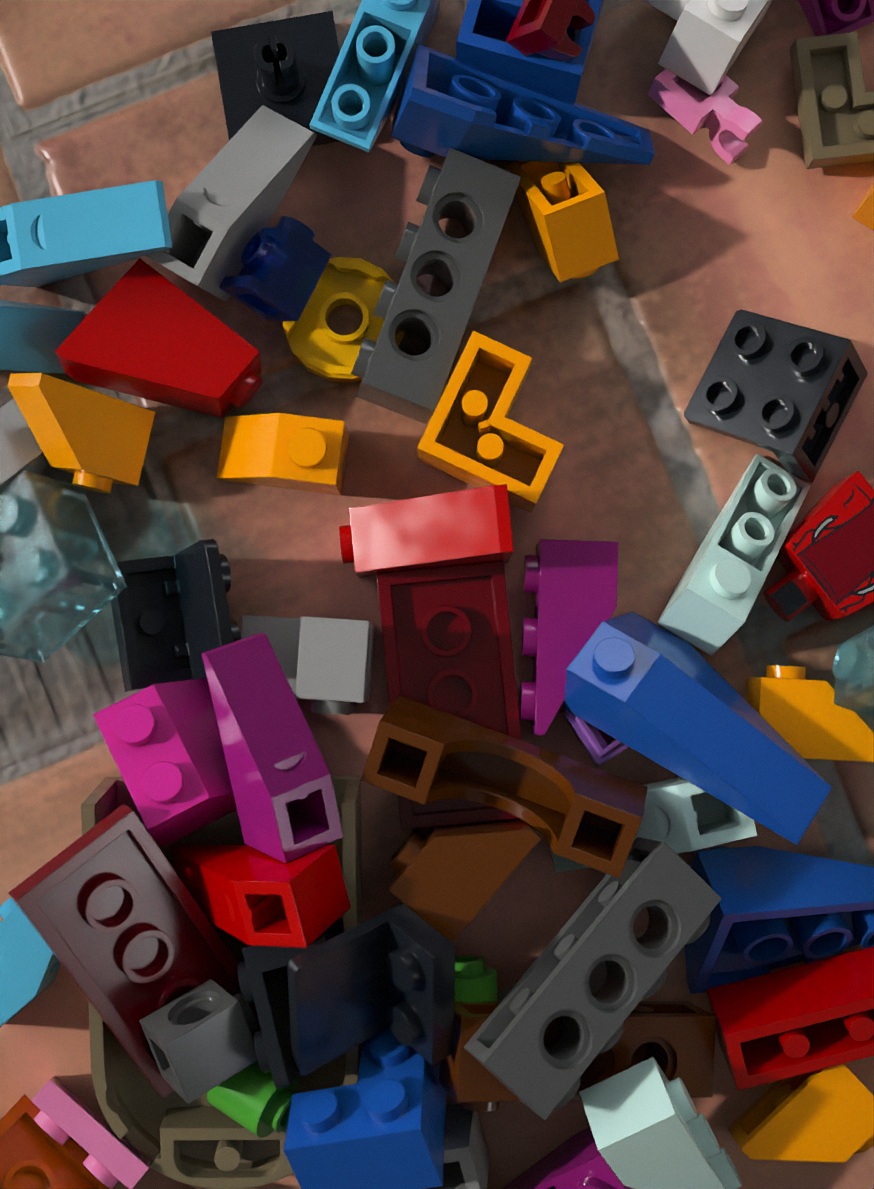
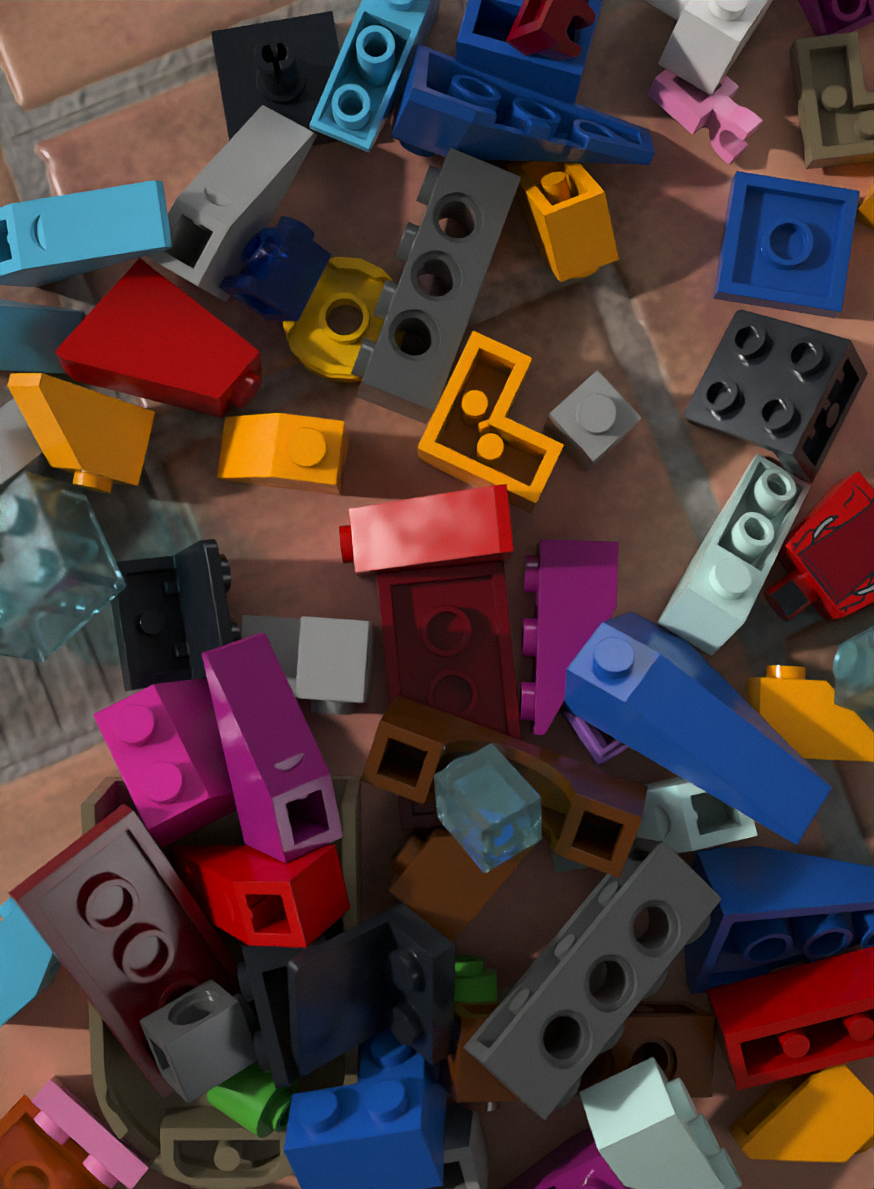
(488, 807): none -> clear light blue brick
(591, 421): none -> light grey brick
(786, 244): none -> blue tile

